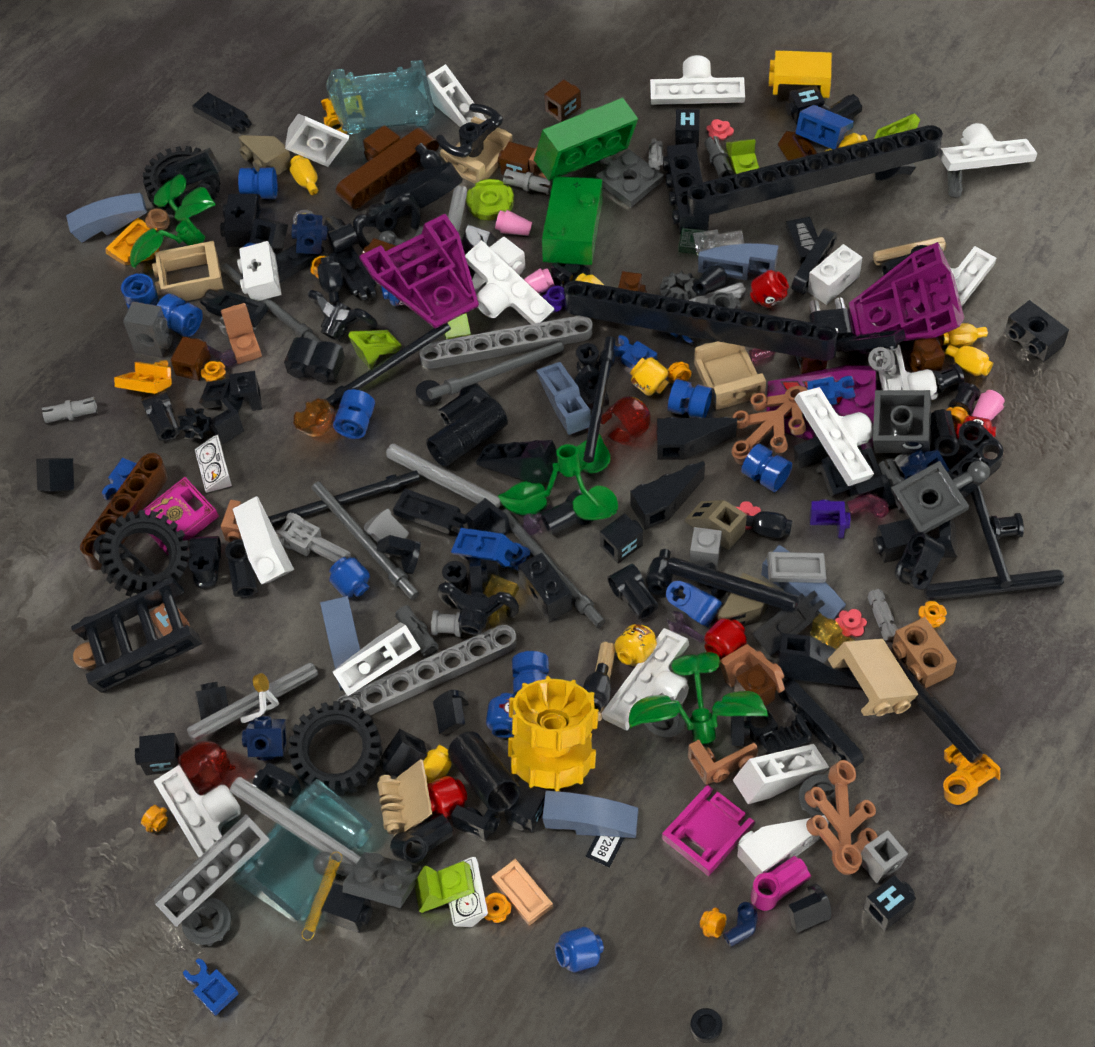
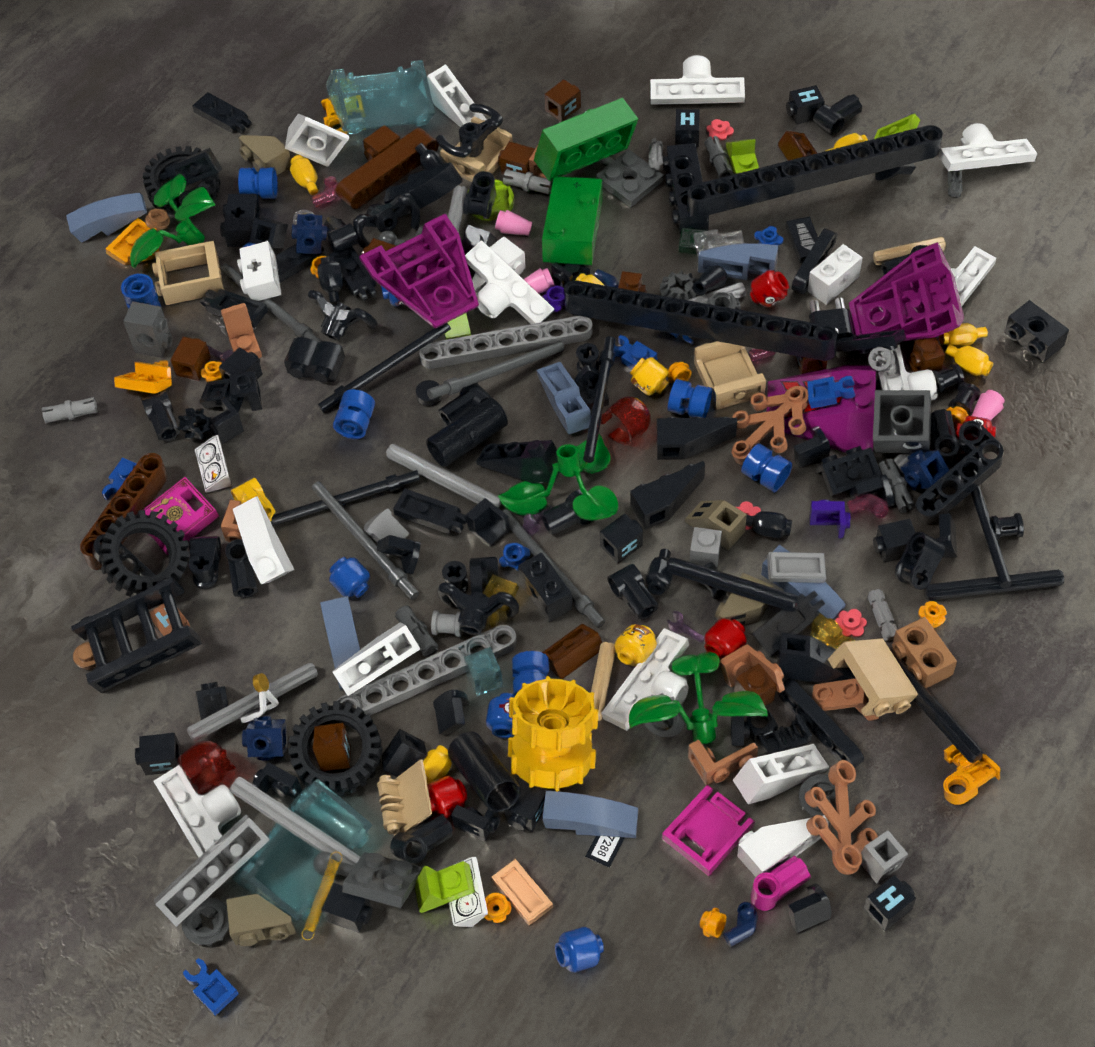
(55, 474): black panel -> none
(154, 819): light orange plate -> none
(181, 316): blue wheel -> none
(240, 362): none -> black brick
(250, 490): none -> yellow piece
(256, 919): none -> dark tan slope
(306, 537): light grey connector -> none
(316, 418): clear orange hair -> none
(328, 193): none -> clear pink arm
(332, 747): none -> reddish brown brick
(371, 344): lime slope -> none
(480, 195): none -> black piece
(483, 545): blue hinge -> none
(483, 671): none -> clear light blue brick
(573, 650): none -> reddish brown slope
(599, 684): black plant -> none
(606, 279): none -> dark blue arm
(697, 603): blue piece -> none
(706, 1025): black tile -> none
(768, 236): none -> blue plate
(801, 69): yellow panel -> none
(823, 126): blue hinge -> none
(838, 434): white plate -> none
(841, 695): none -> nougat bracket
(936, 481): dark grey plate -> none

